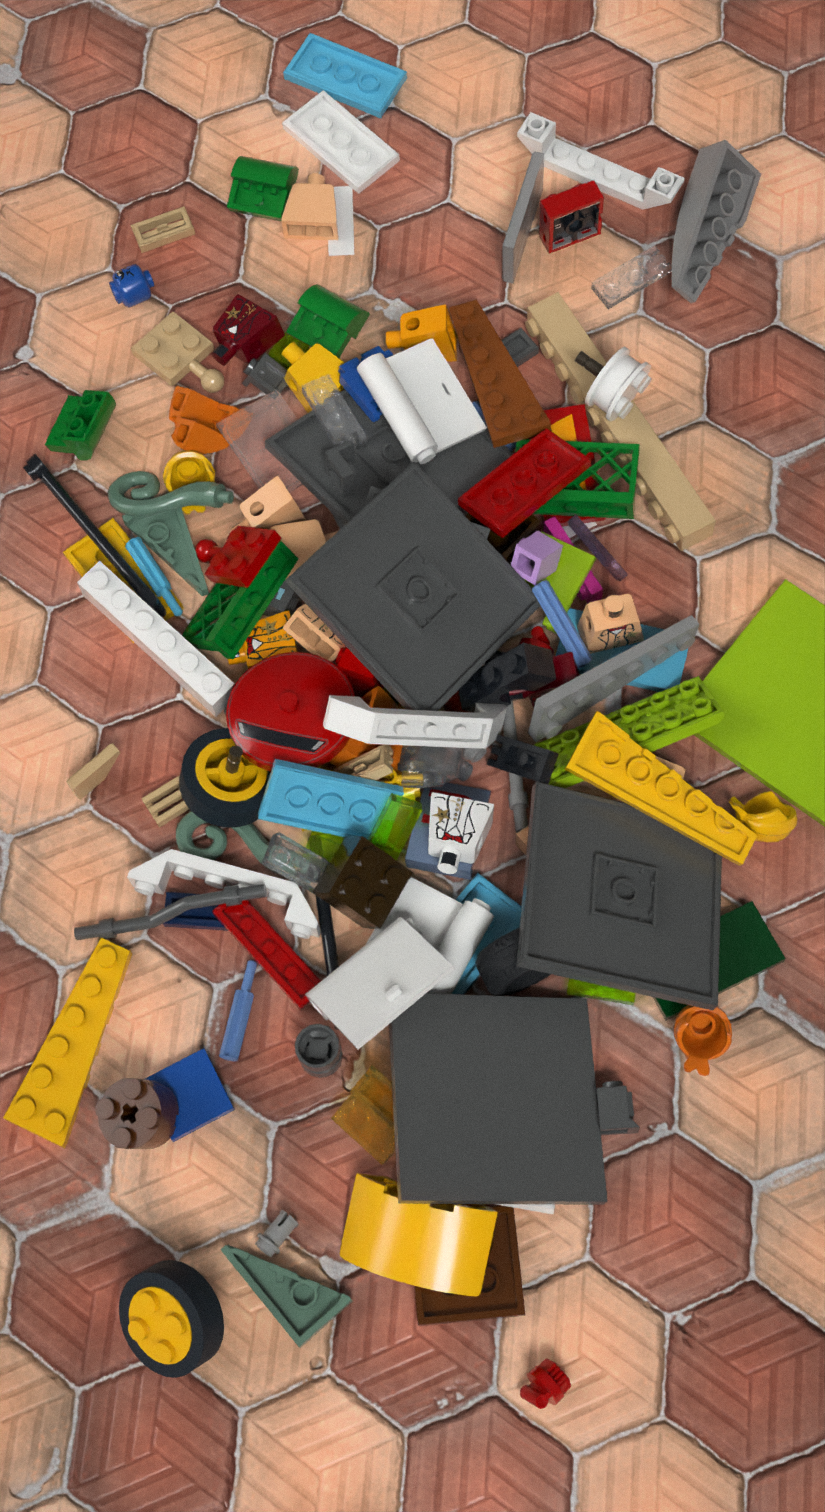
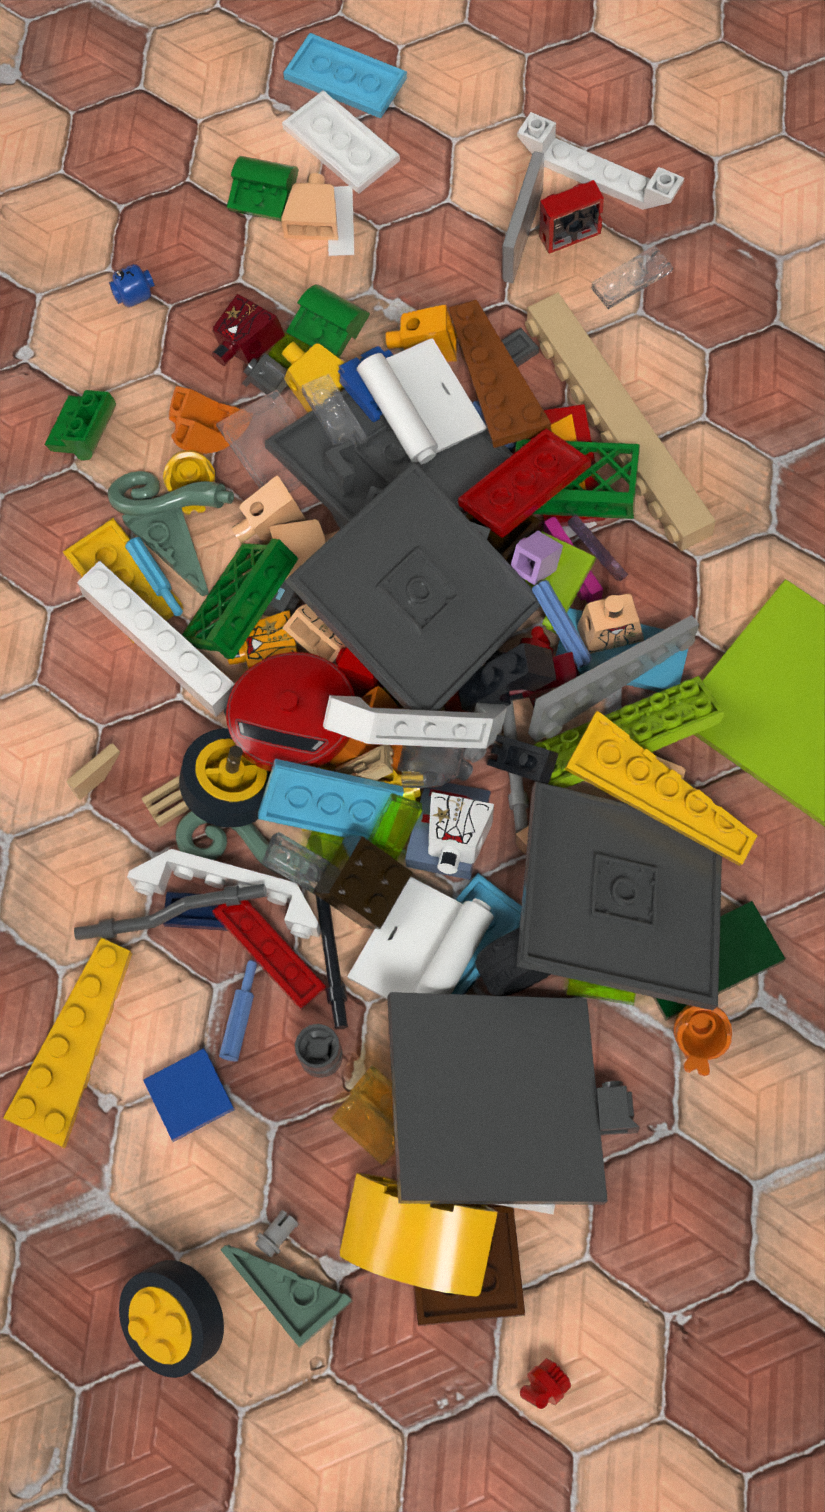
(36, 470): black hinge -> none
(137, 1114): reddish brown brick -> none
(164, 233): tan tile -> none
(175, 350): tan plate -> none
(240, 556): red plate -> none
(379, 982): white door -> none
(615, 382): white wheel -> none
(710, 214): light grey wedge -> none
(766, 816): yellow hat -> none

